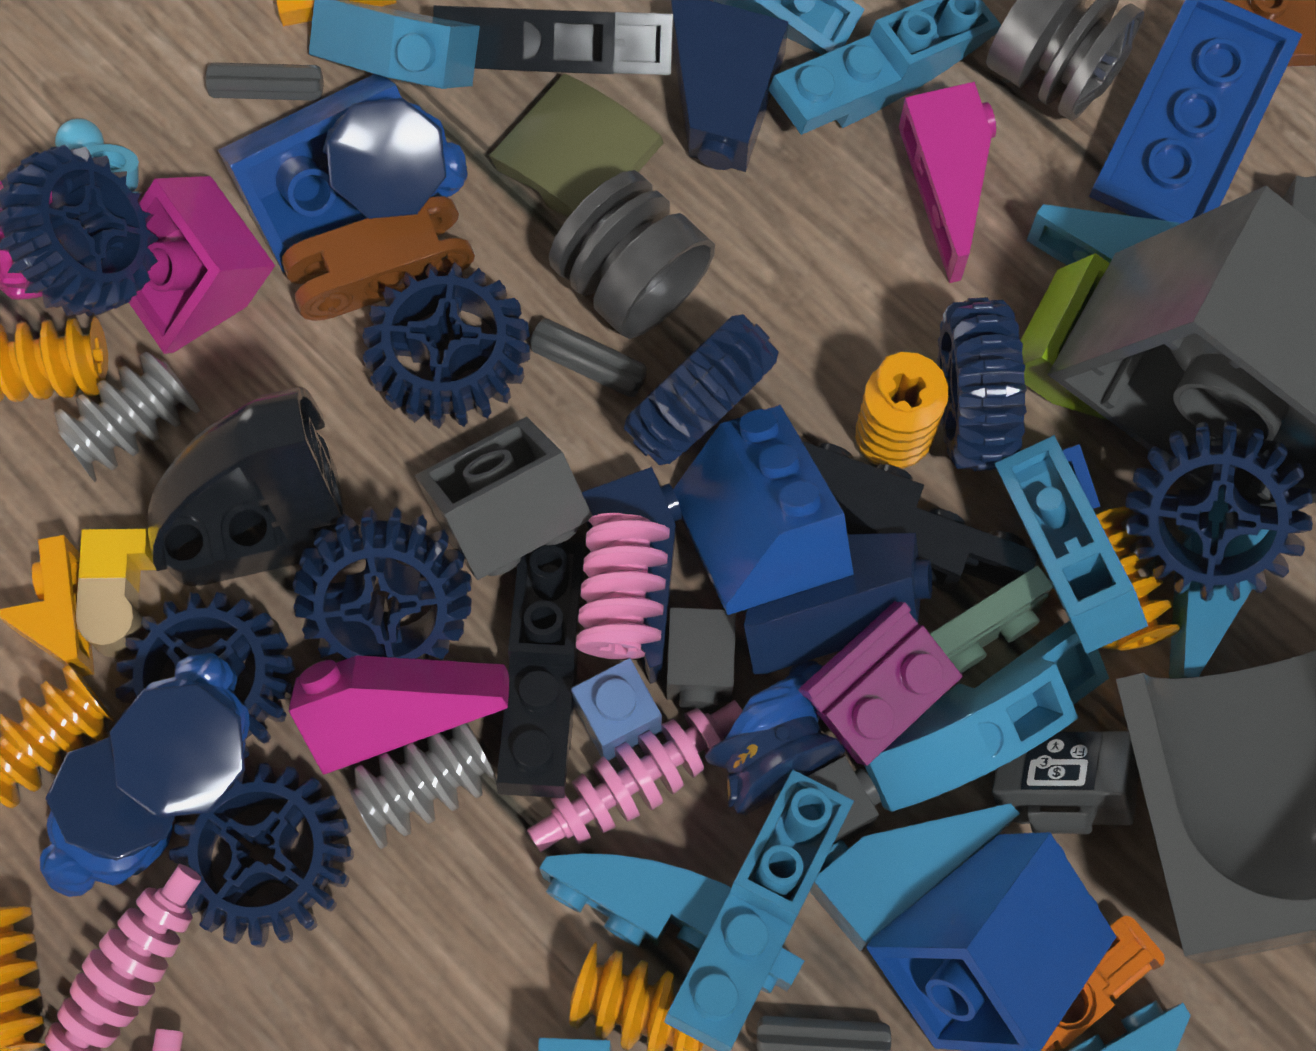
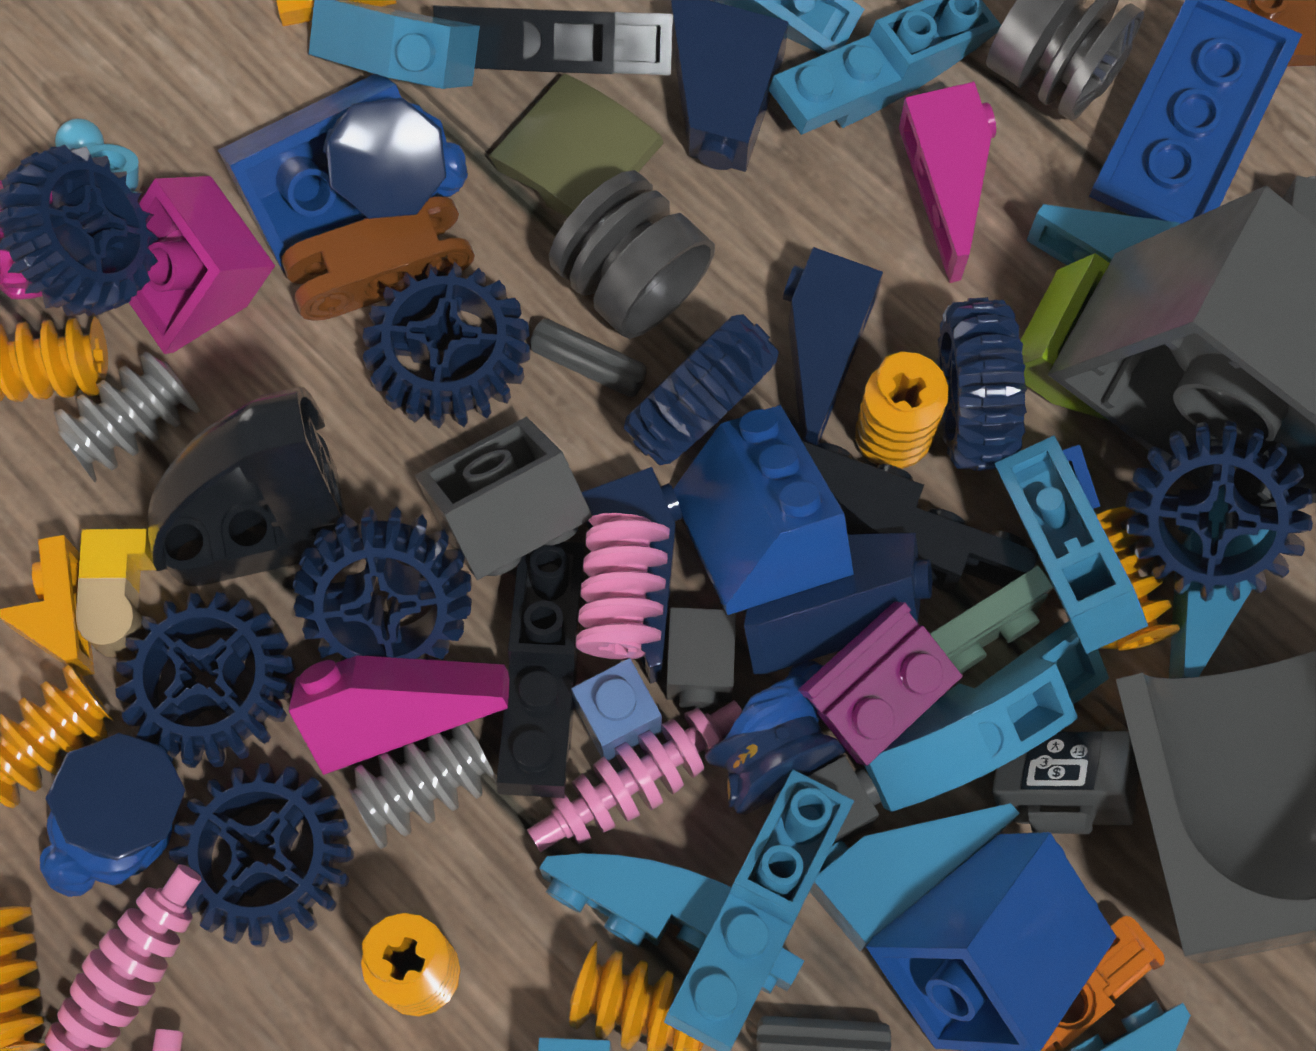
(182, 739): dark blue piece -> none
(264, 81): dark grey axle -> none
(406, 939): none -> light orange piece
(825, 324): none -> dark blue slope

